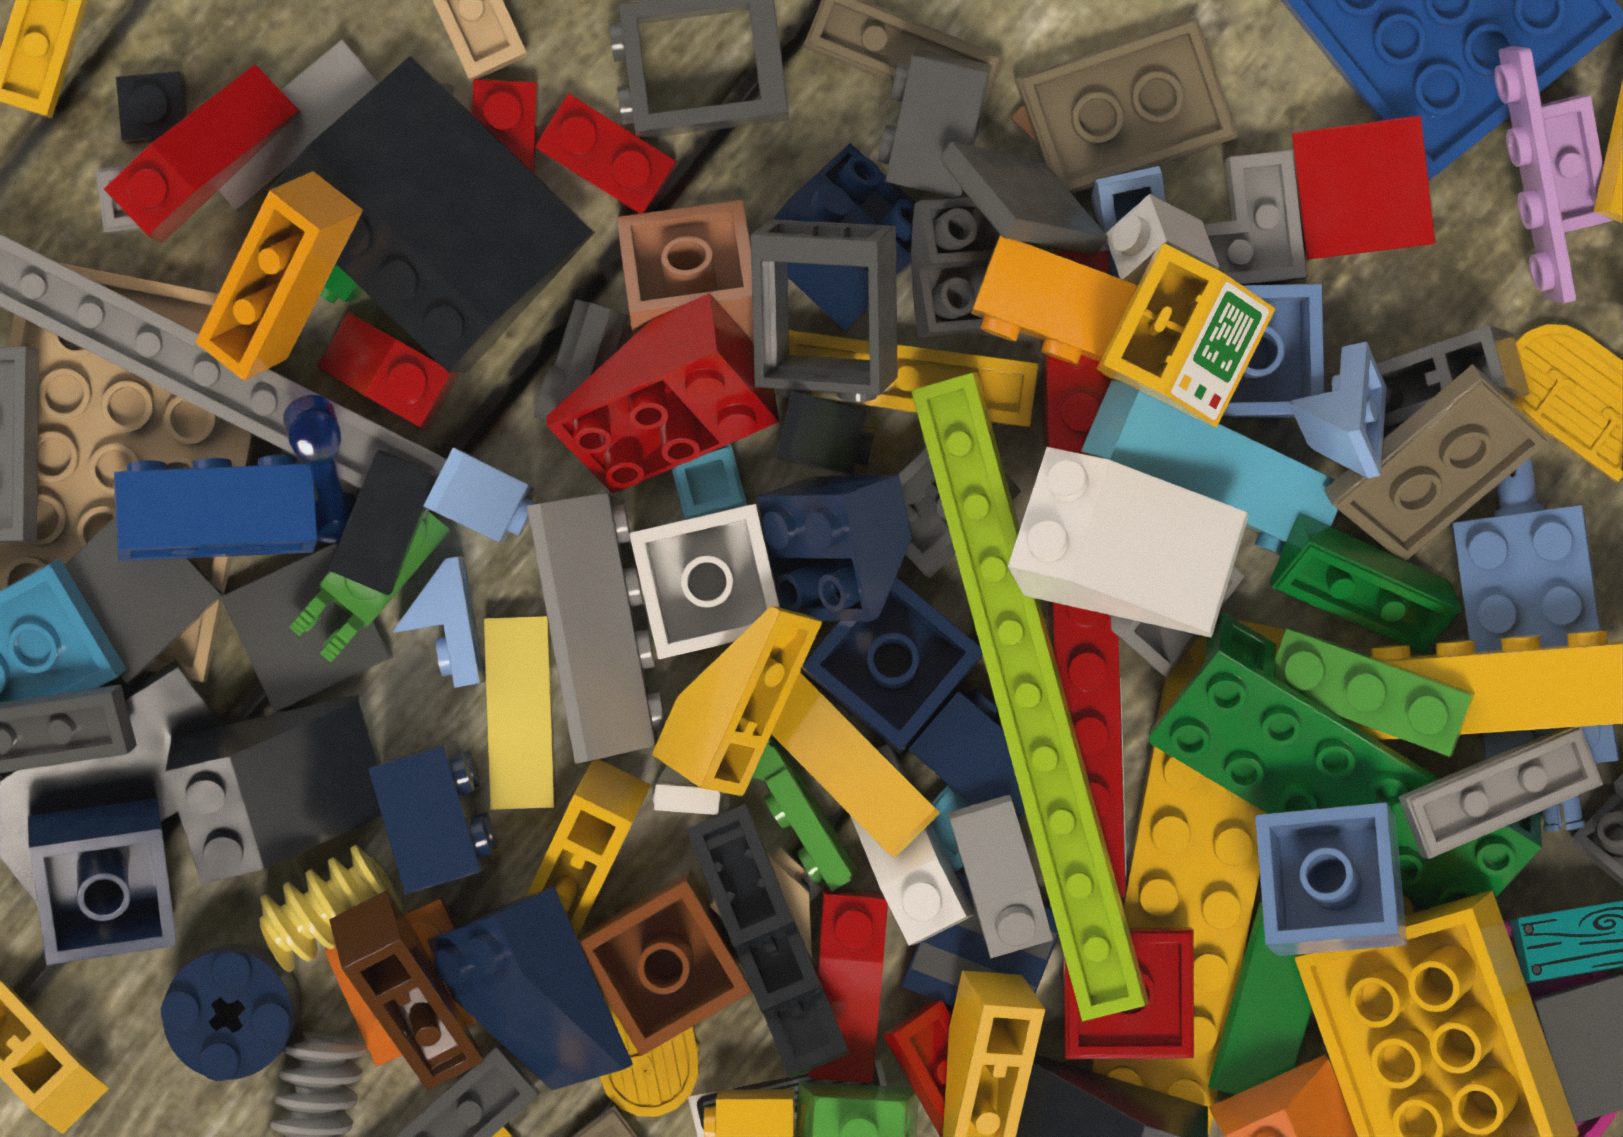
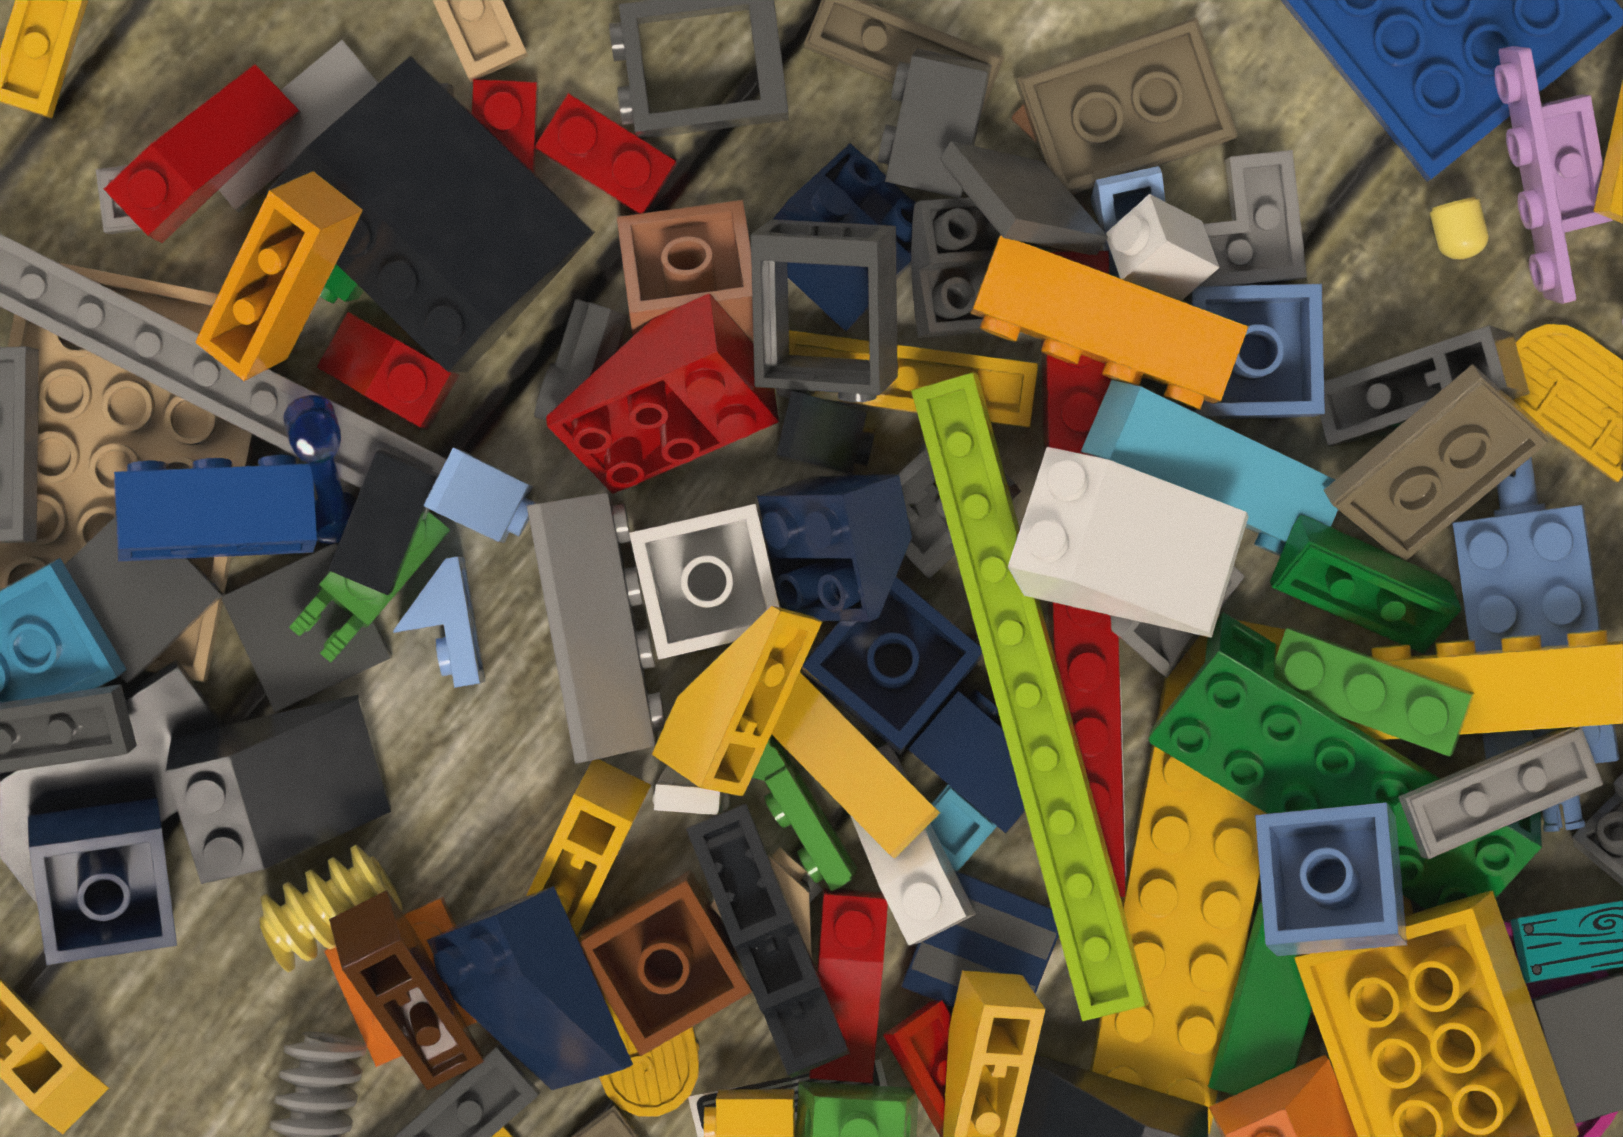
(150, 105): black plate -> none
(233, 1047): dark blue brick -> none
(433, 816): dark blue brick -> none
(519, 713): light yellow tile -> none
(709, 484): medium azure tile -> none
(1000, 876): light grey slope -> none
(1149, 1032): red tile -> none
(1187, 335): yellow slope -> none
(1351, 418): light blue slope -> none
(1364, 187): red tile -> none
(1460, 228): none -> light yellow piece

